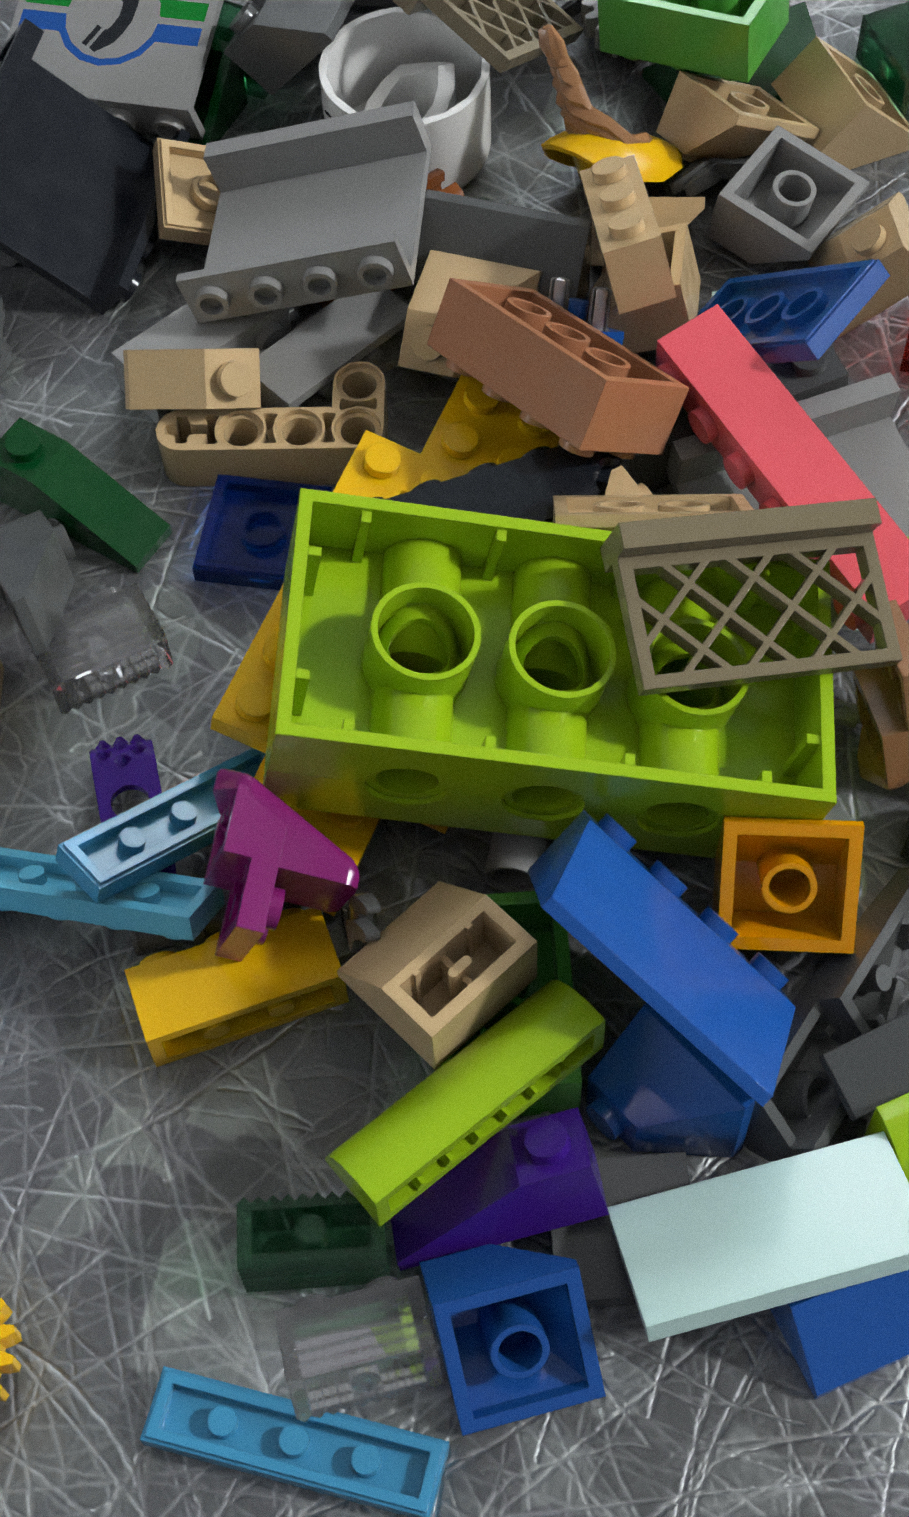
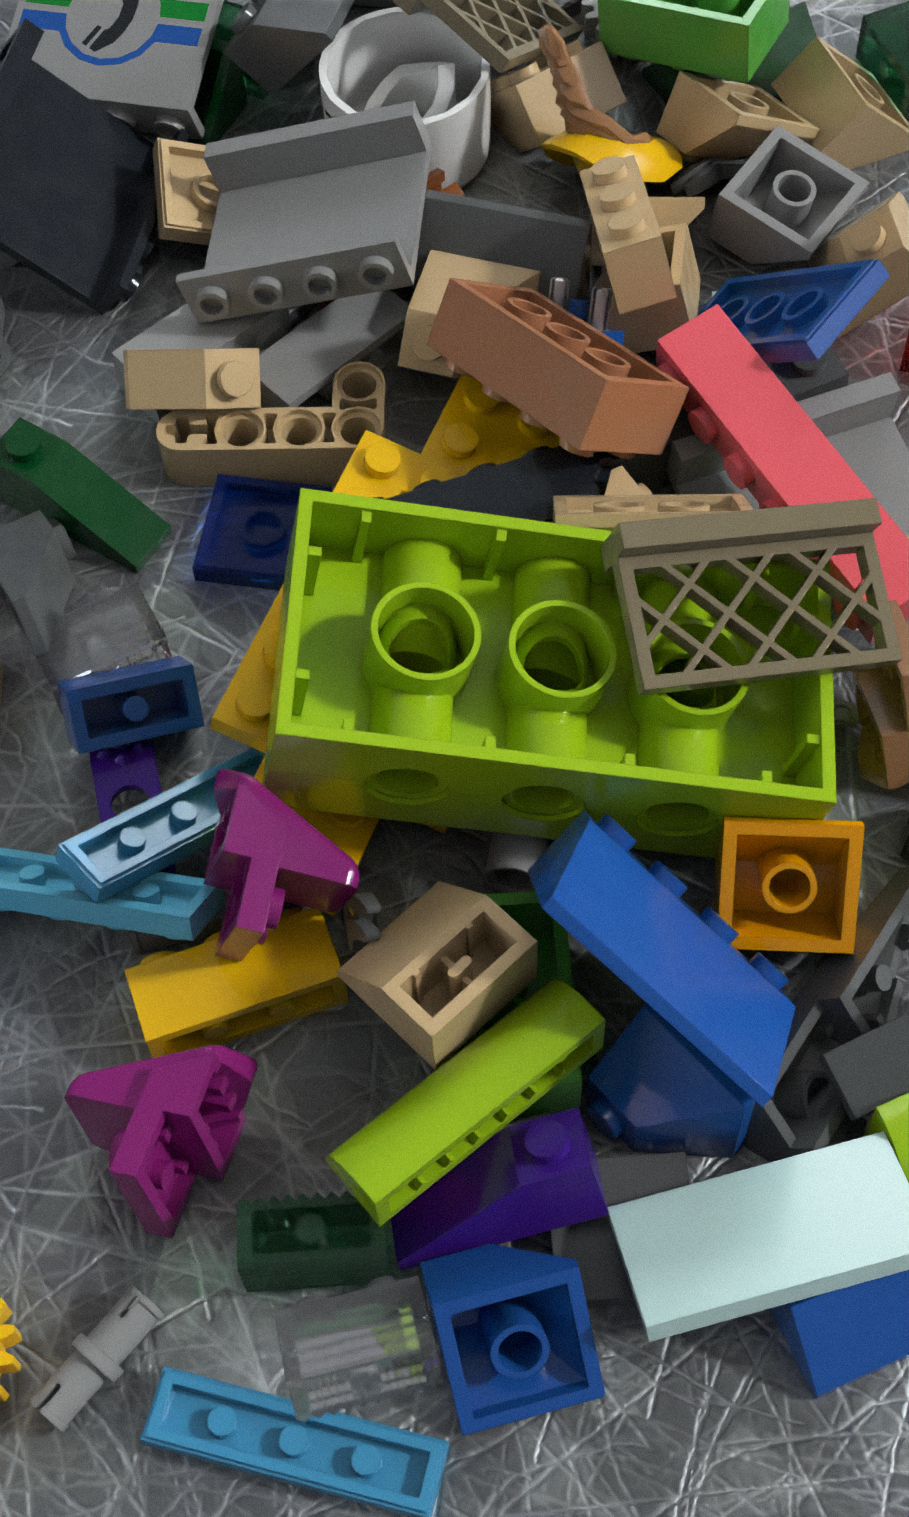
(96, 1358): none -> light grey pin
(130, 704): none -> blue brick
(165, 1124): none -> magenta piece
(525, 99): none -> tan slope

